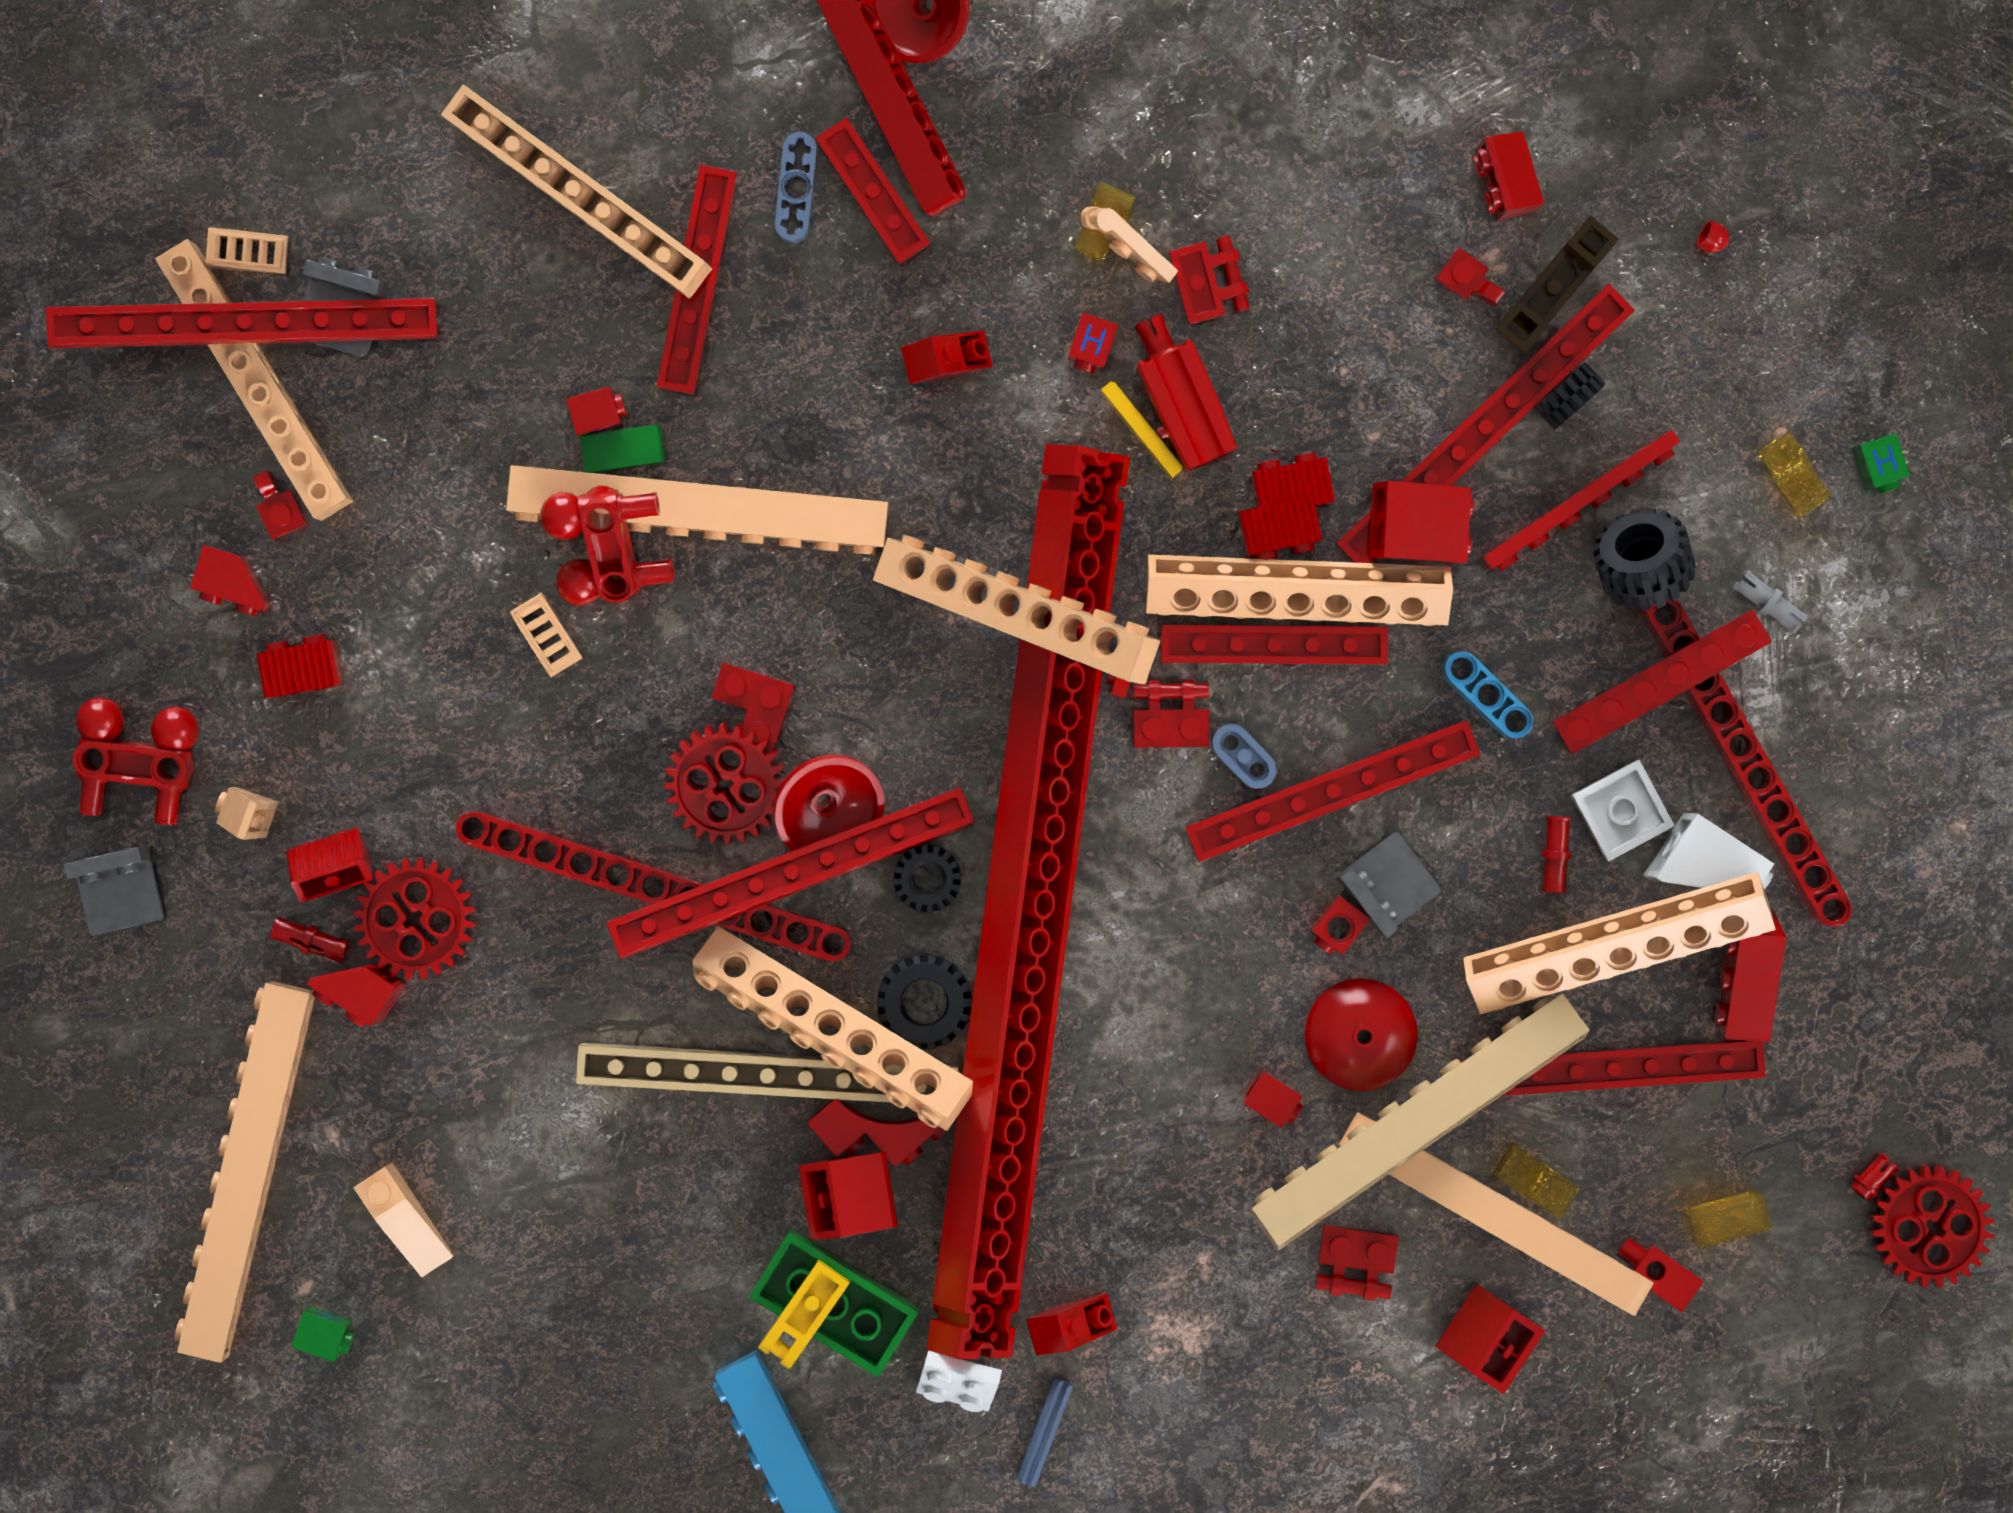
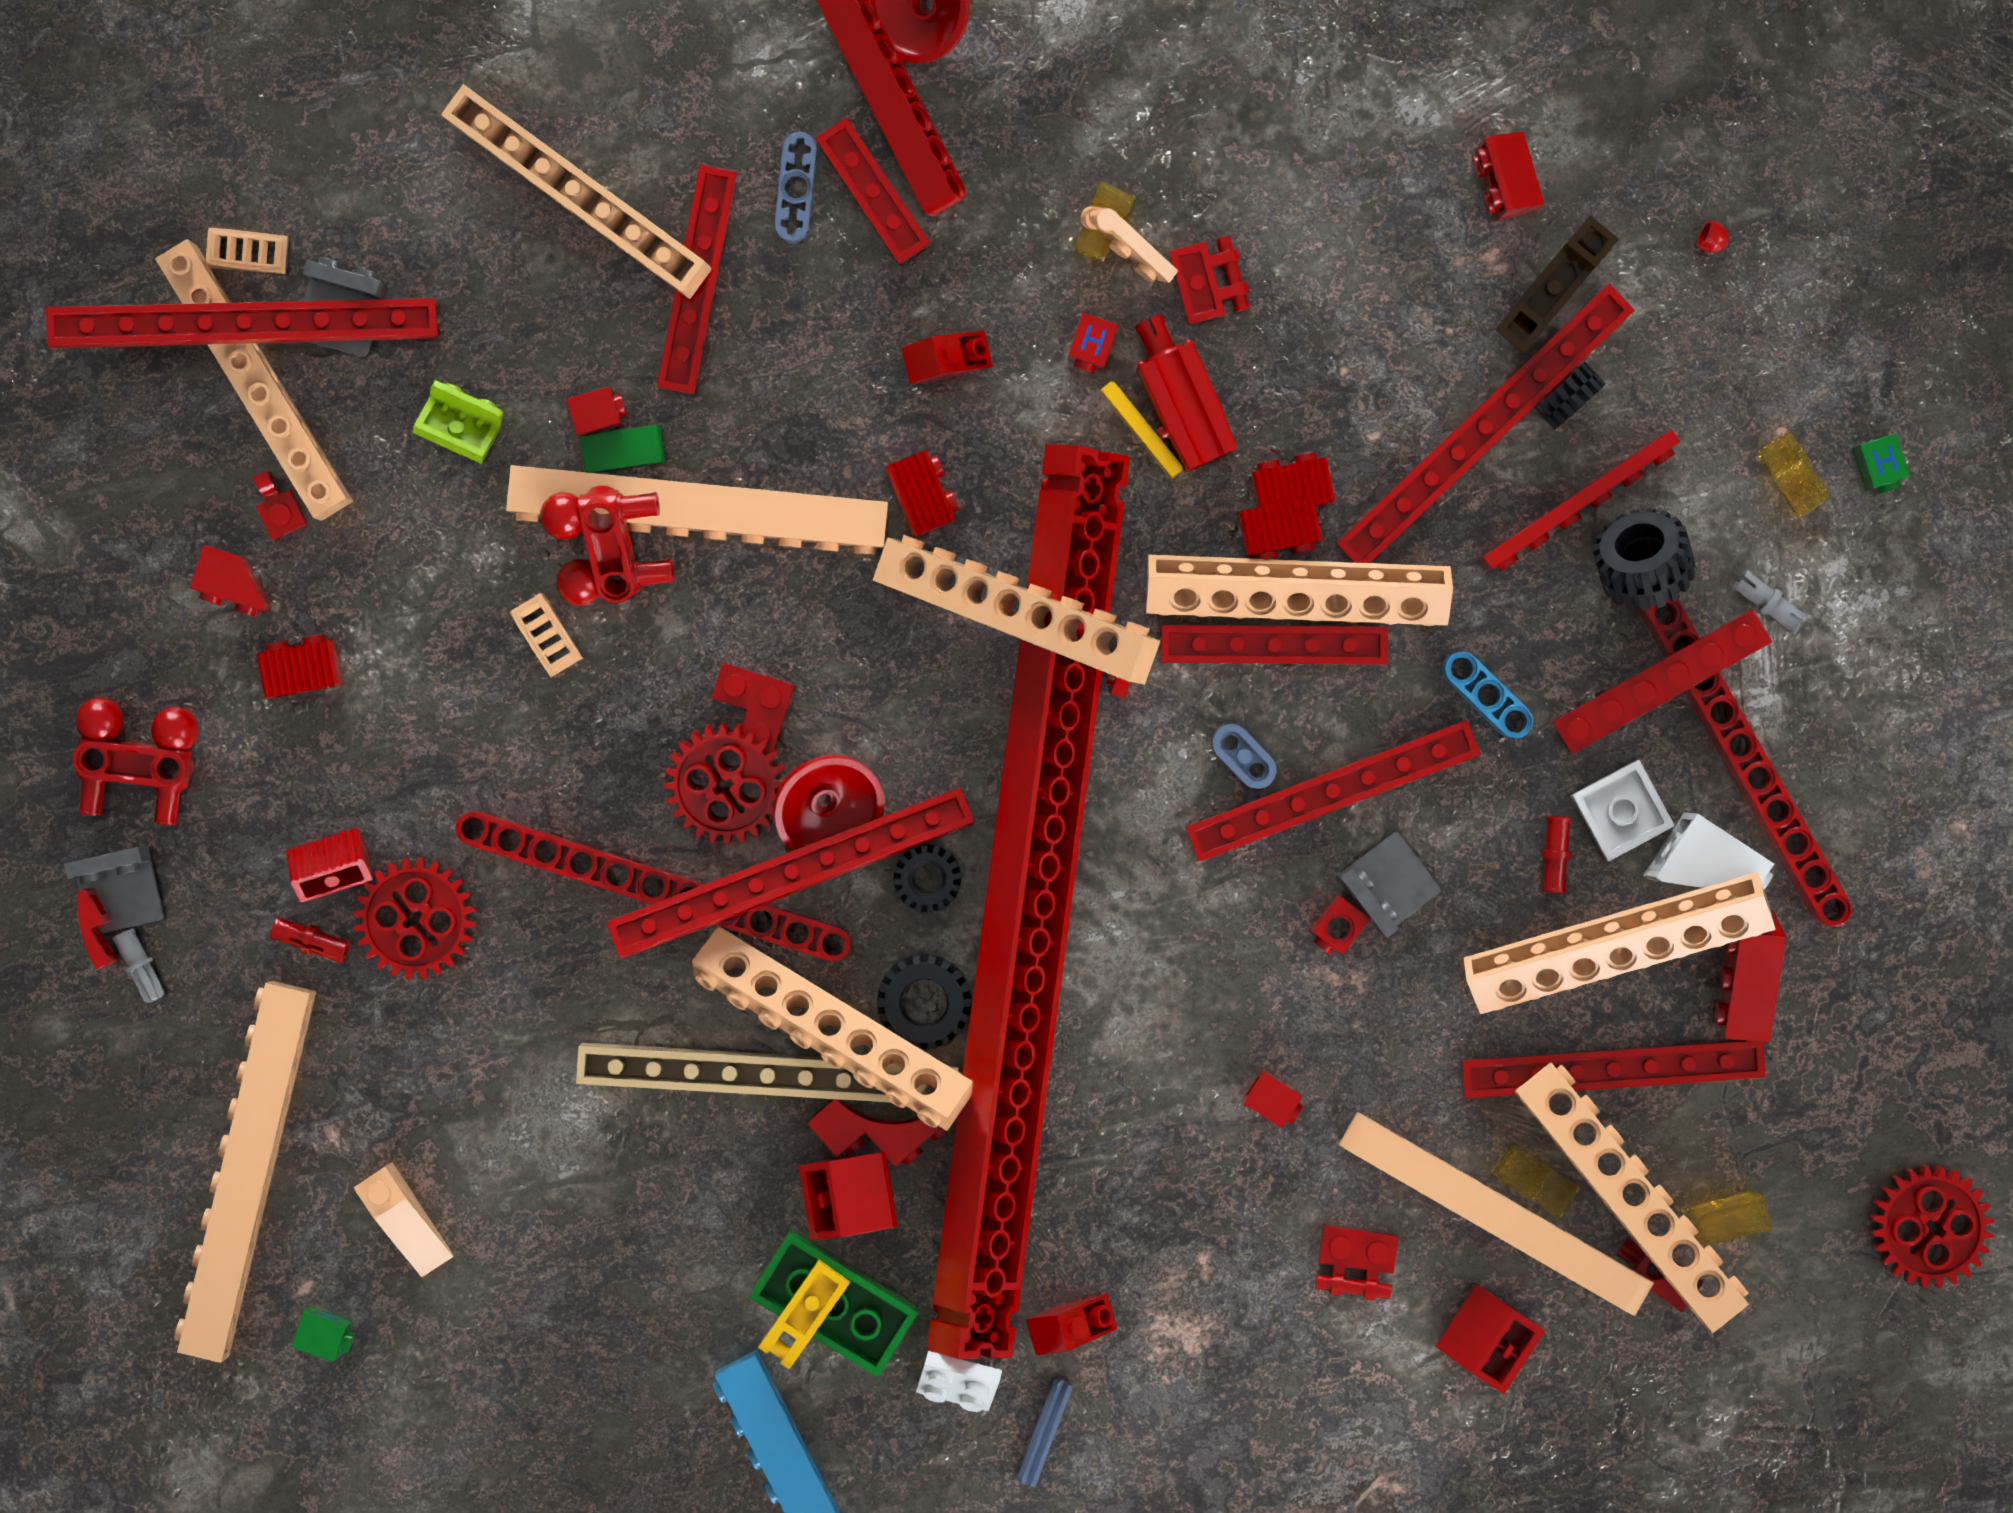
(91, 917): none -> red slope
(139, 966): none -> light grey axle
(245, 813): light nougat slope -> none
(361, 991): red slope -> none
(459, 421): none -> lime bracket
(921, 493): none -> red brick
(1171, 727): red plate -> none
(1341, 1015): red dish -> none
(1418, 1121): tan brick -> none
(1420, 522): red panel -> none
(1466, 276): red plate -> none
(1711, 1311): none -> light nougat brick
(1872, 1178): red pin -> none

